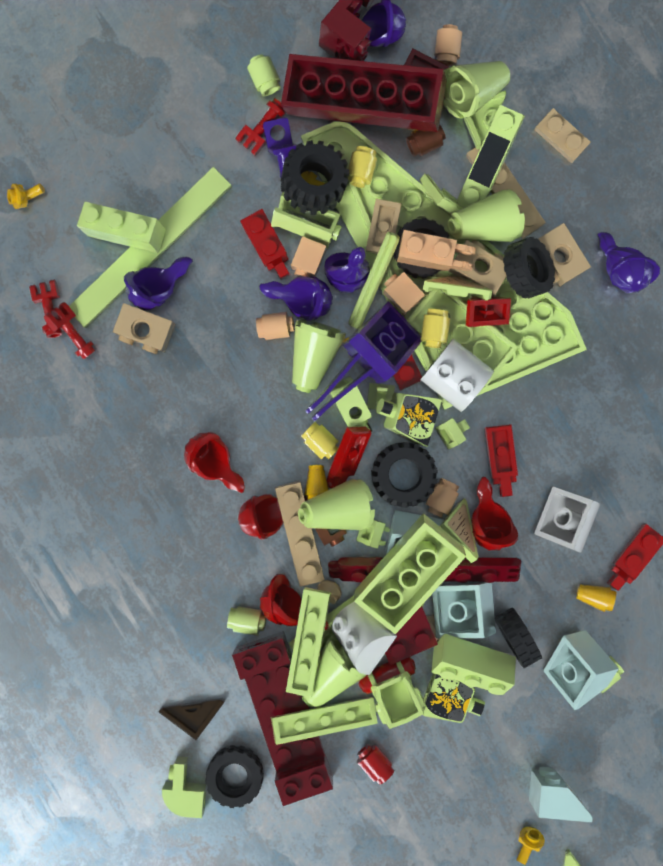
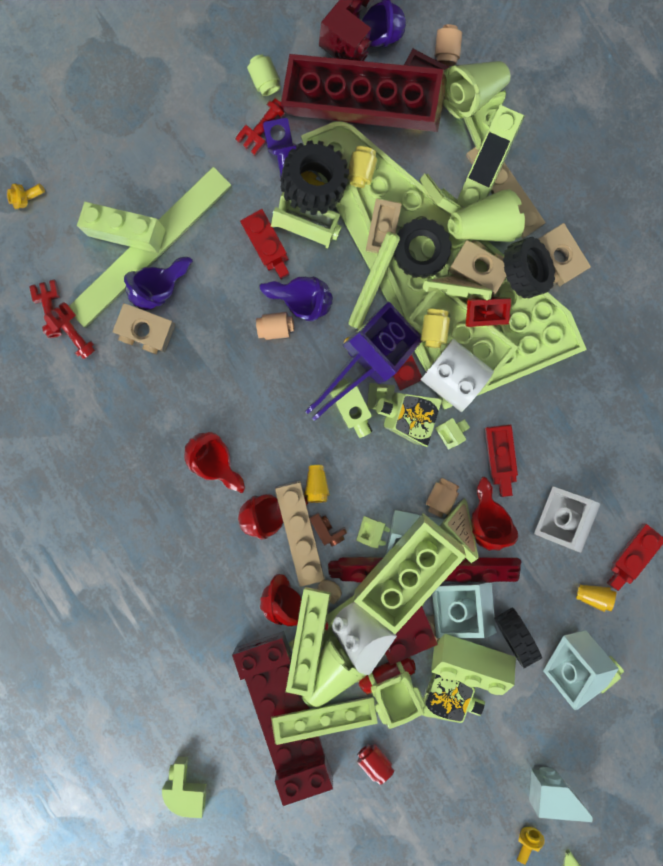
(193, 716): dark brown tile -> none
(224, 794): black tyre -> none
(246, 620): yellowish green brick -> none
(308, 258): light nougat brick -> none
(313, 353): yellowish green cone -> none
(320, 441): light yellow brick -> none
(339, 508): yellowish green cone -> none
(347, 270): dark purple piece -> none
(348, 455): red hinge -> none
(402, 292): light nougat brick -> none
(423, 142): copper brick -> none
(427, 474): black tyre -> none
(432, 252): light nougat hinge -> none
(562, 135): tan plate -> none
(627, 266): dark purple piece -> none

